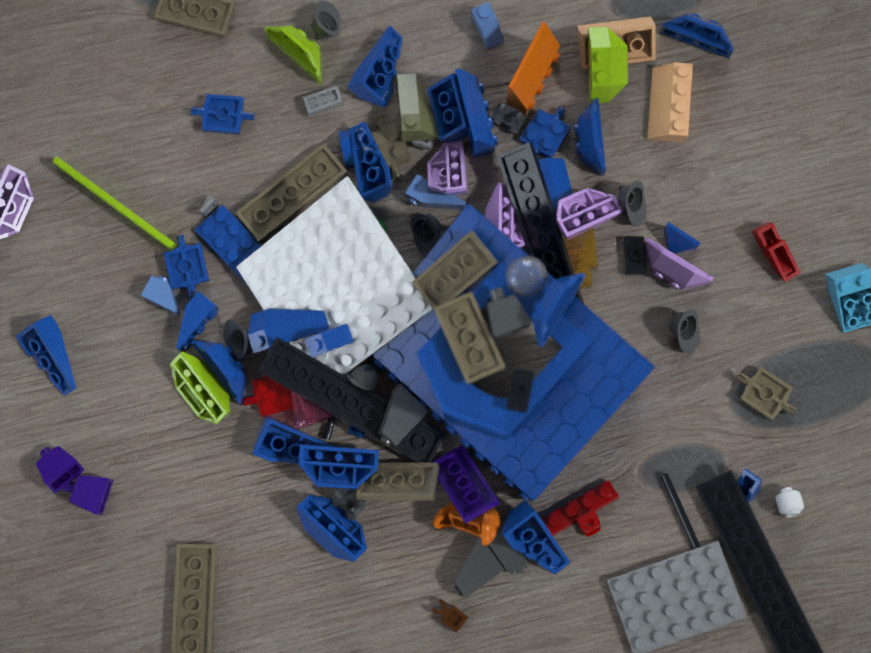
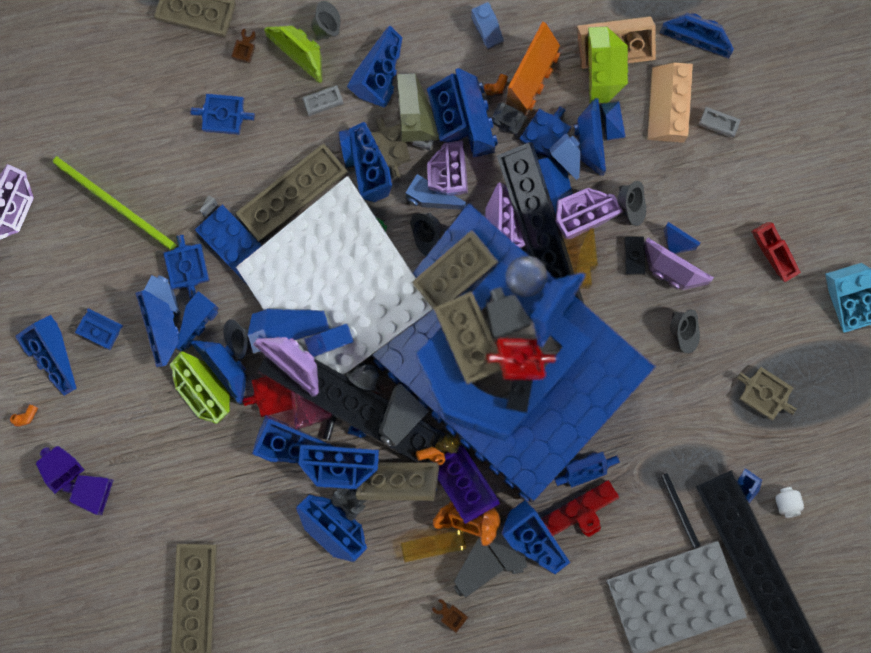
(25, 418): none -> orange arm
(99, 329): none -> blue plate
(159, 326): none -> blue wedge
(244, 49): none -> reddish brown plate
(292, 361): none -> lavender wedge
(431, 453): none -> orange arm
(433, 546): none -> clear yellow slope
(449, 444): none -> clear yellow plate
(496, 88): none -> orange arm
(520, 358): none -> red plate
(567, 153): none -> medium blue slope
(586, 469): none -> blue plate
(613, 120): none -> blue slope
(719, 122): none -> light grey plate

